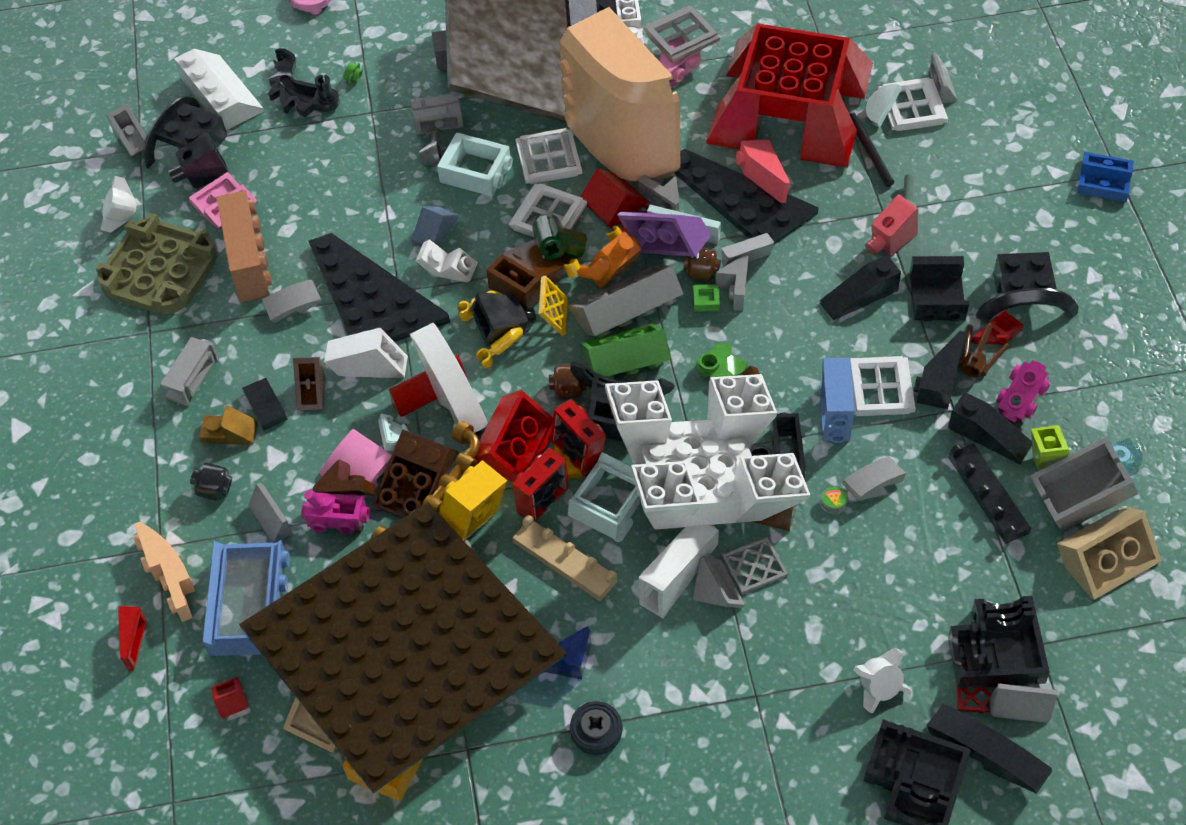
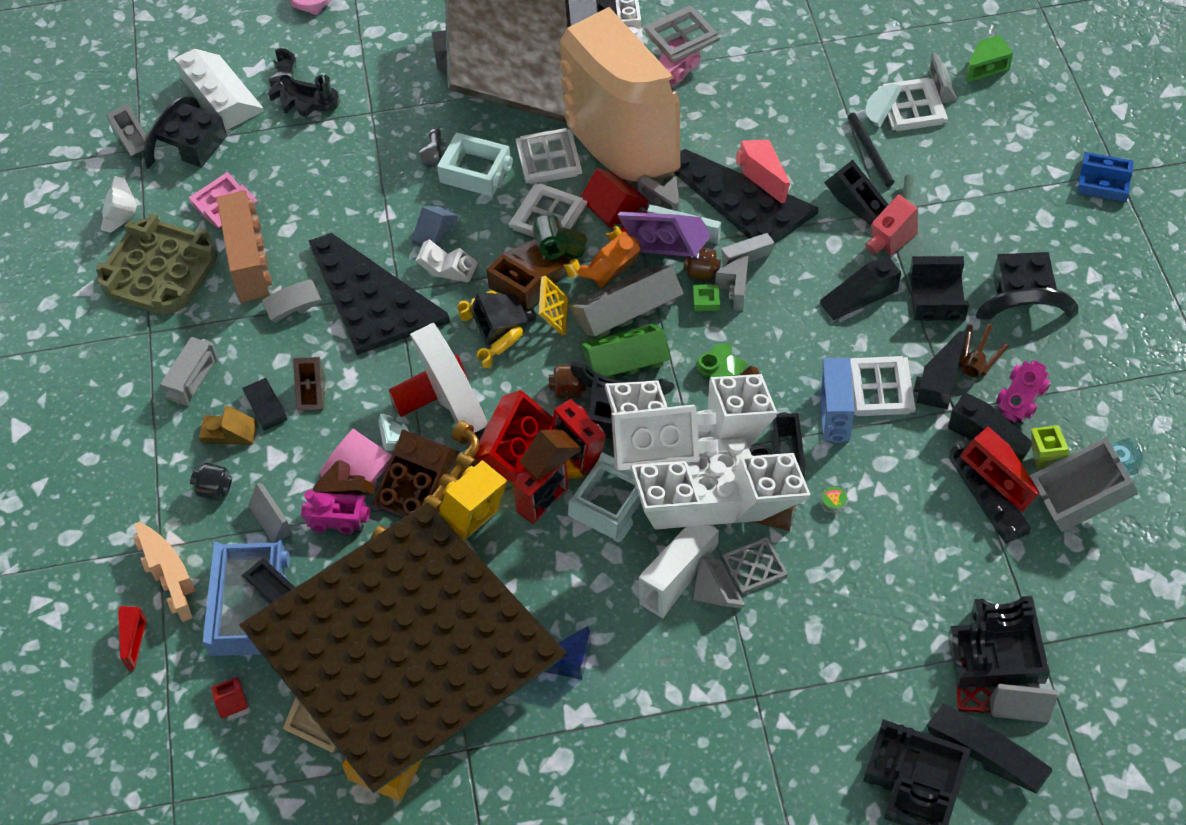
(199, 162): black torso -> none
(267, 581): none -> black tile
(352, 72): bright green plate -> none
(366, 355): white slope -> none
(437, 113): light grey brick -> none
(548, 452): none -> reddish brown slope
(564, 559): tan hinge -> none
(592, 738): black wheel -> none
(660, 435): none -> white tile
(795, 79): red slope -> none
(856, 192): none -> black slope
(873, 477): light grey slope -> none
(881, 678): white piece -> none
(989, 58): none -> bright green slope
(1001, 468): none -> red slope
(1003, 330): red tile -> none
(1110, 551): tan slope -> none

